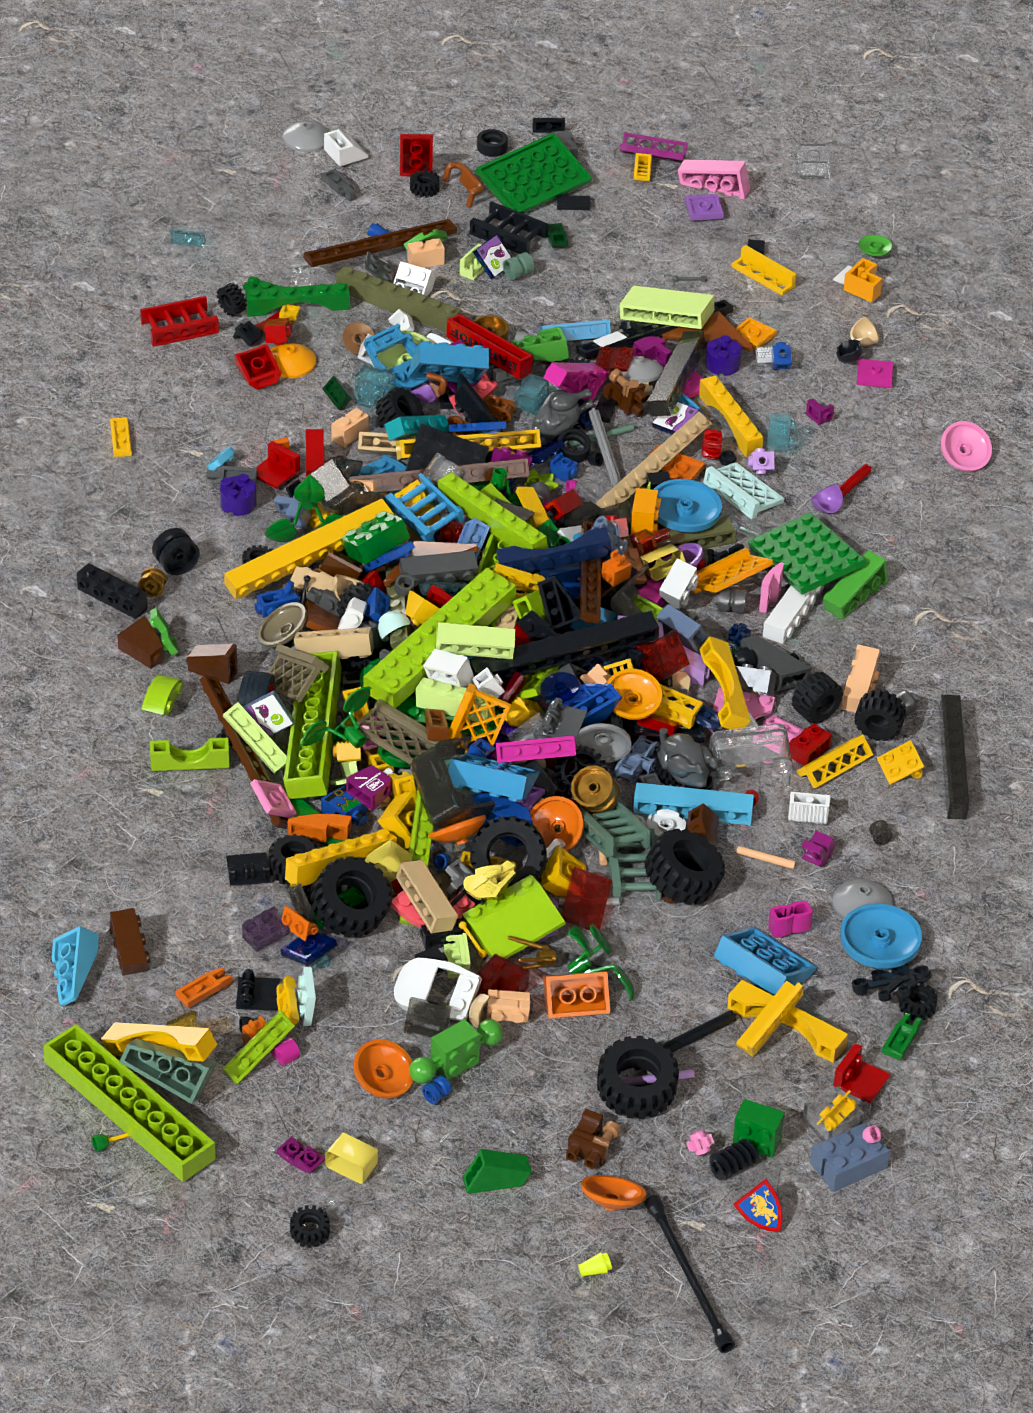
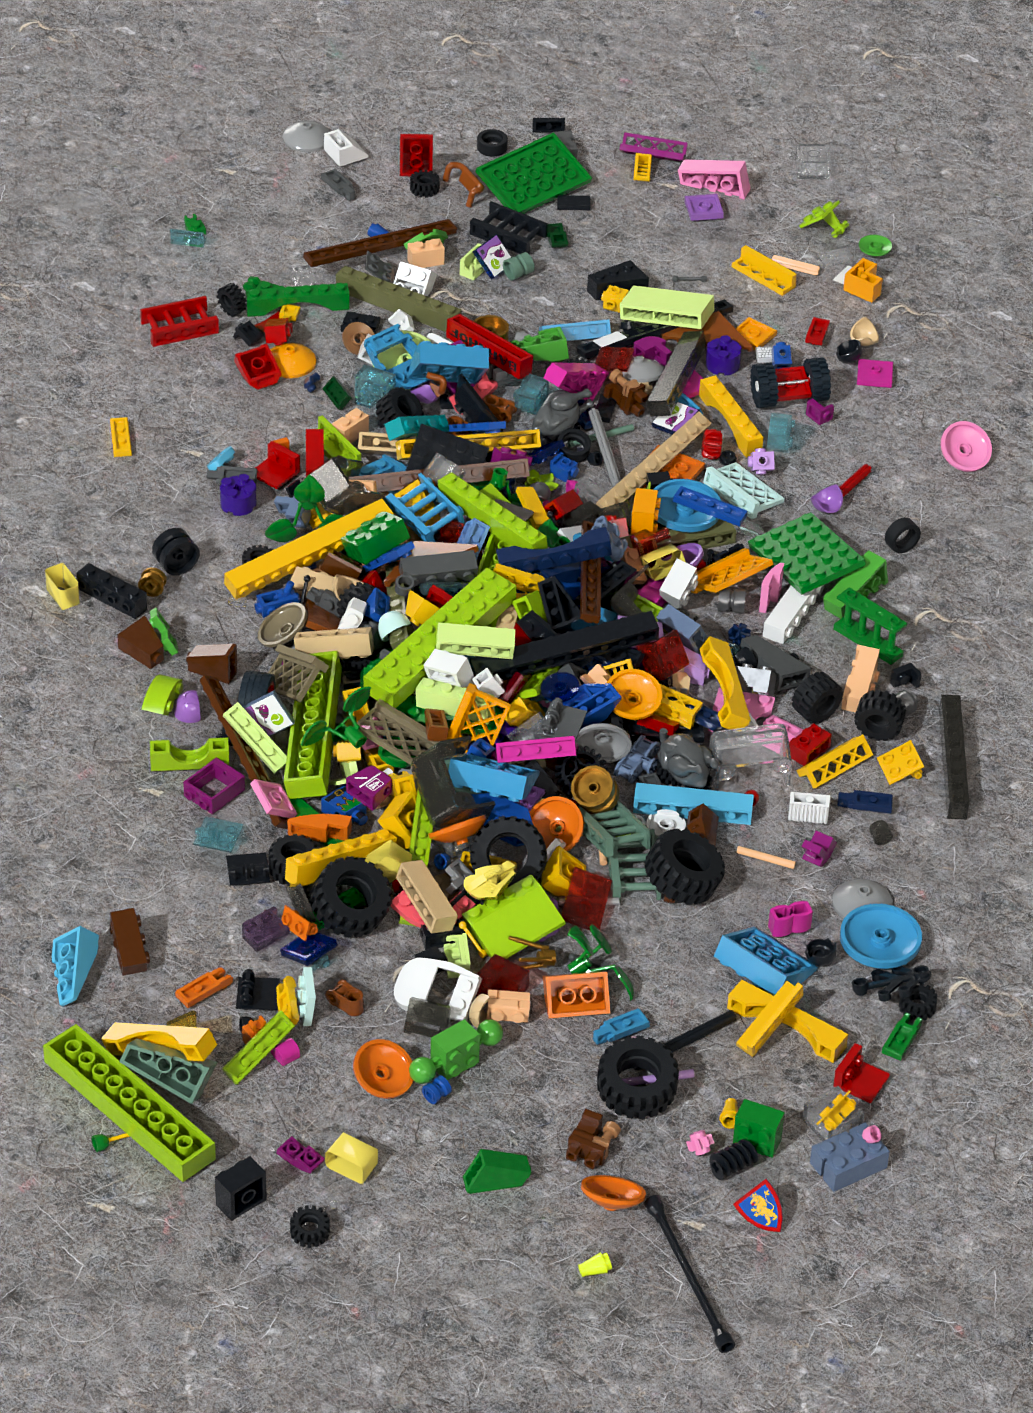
(54, 578): none -> light yellow piece
(187, 707): none -> medium lavender helmet
(194, 224): none -> green plate
(217, 834): none -> clear light blue hinge
(221, 771): none -> magenta window
(240, 1188): none -> black brick
(309, 382): none -> dark blue arm
(336, 443): none -> lime fence
(346, 998): none -> dark orange piece
(370, 320): none -> black plate
(612, 298): none -> yellow brick
(616, 569): orange brick -> none
(620, 275): none -> black wedge
(621, 1026): none -> dark azure hinge
(710, 506): none -> blue plate
(728, 1113): none -> yellow cone
(757, 245): black tile -> none
(790, 383): none -> black plate
(797, 265): none -> light nougat axle
(817, 331): none -> red plate
(821, 952): none -> black hair
(827, 214): none -> lime plate
(863, 636): none -> green fence
(866, 801): none -> dark blue hinge
(897, 529): none -> black tyre
(906, 674): none -> black bracket

